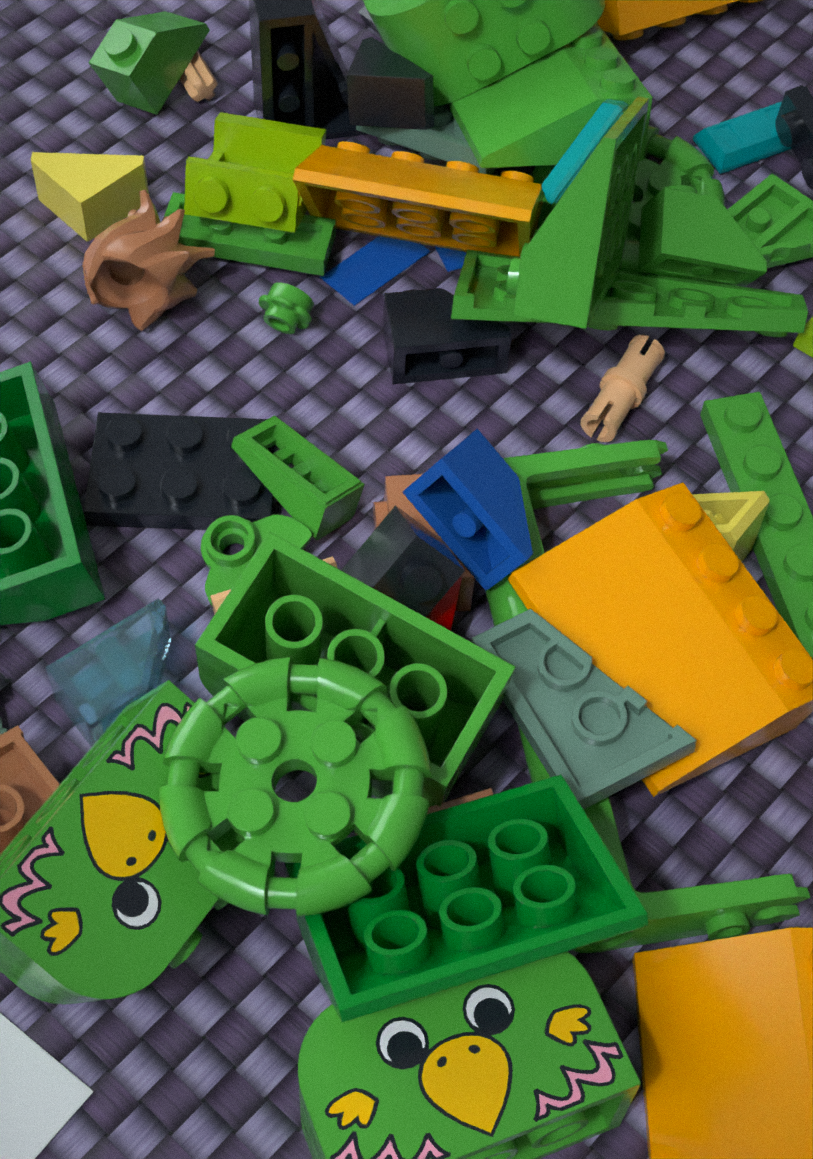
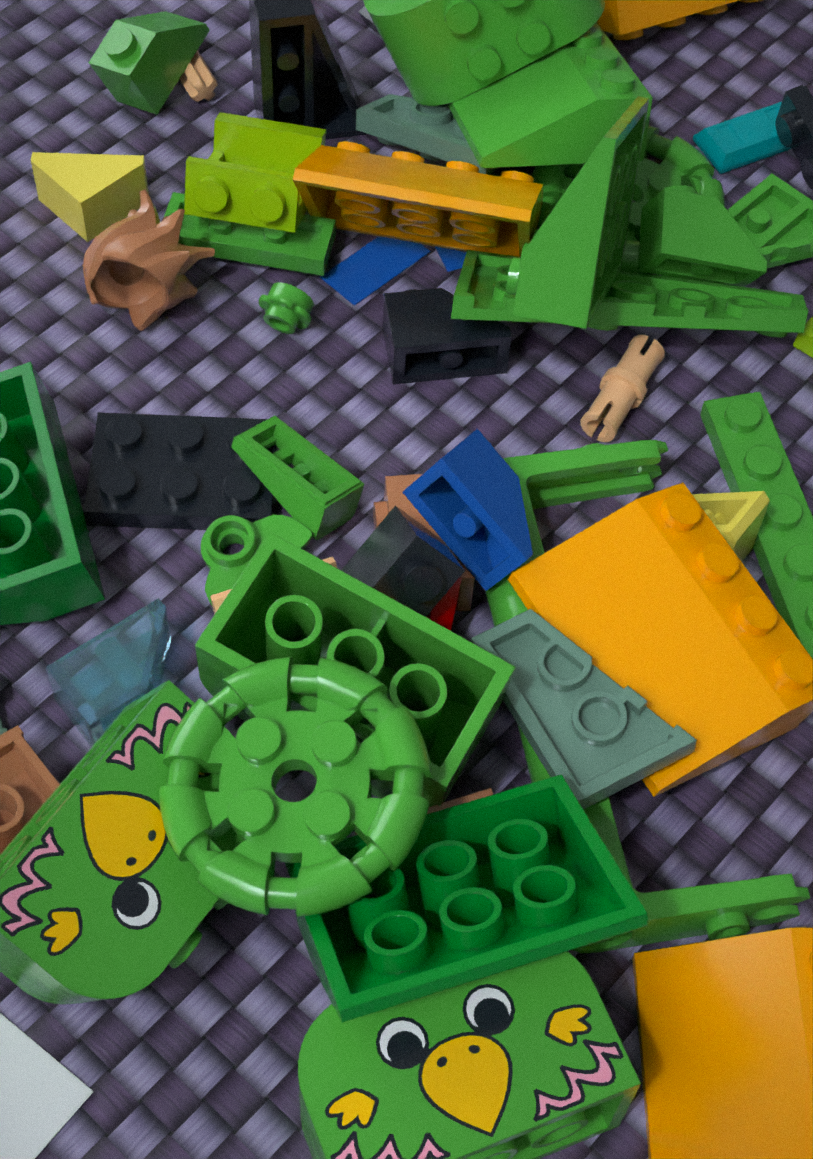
(388, 89): black slope -> none
(581, 149): teal tile -> none

